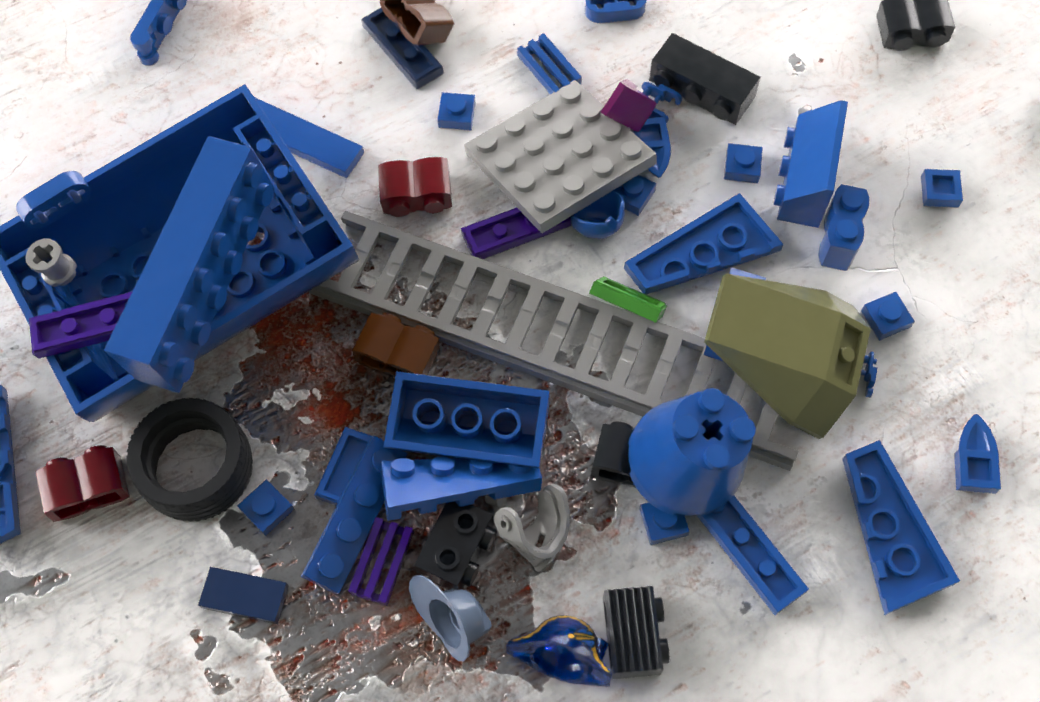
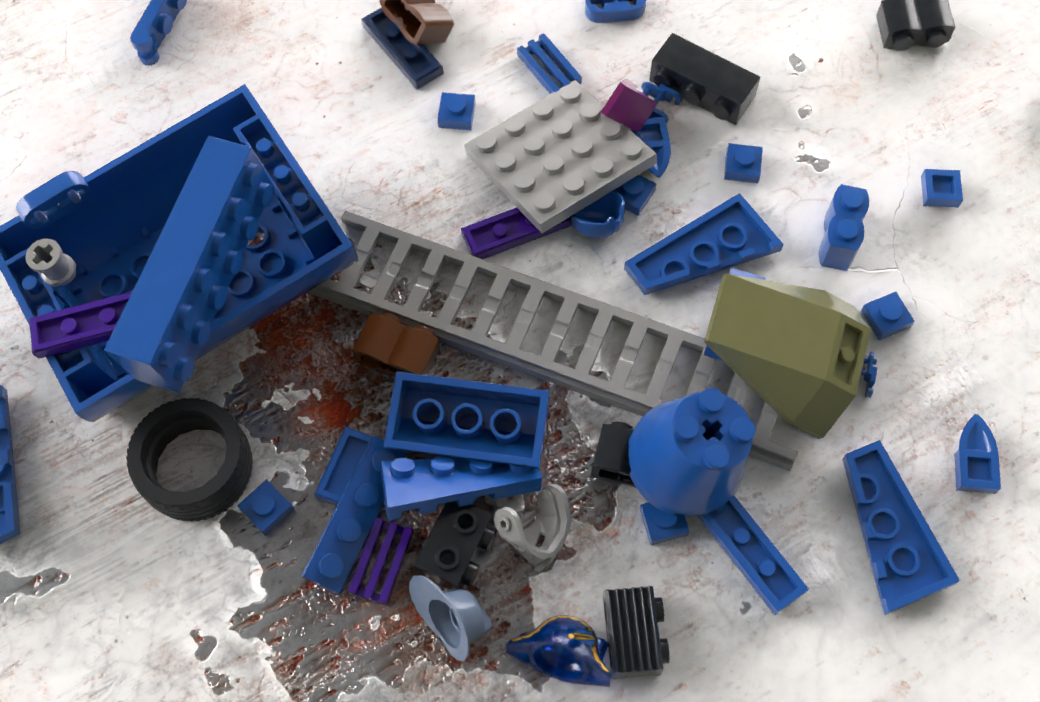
(82, 483): dark red brick -> none
(243, 595): dark blue tile -> none
(314, 142): blue tile -> none
(415, 186): dark red brick -> none
(628, 298): bright green tile -> none
(811, 164): blue slope -> none

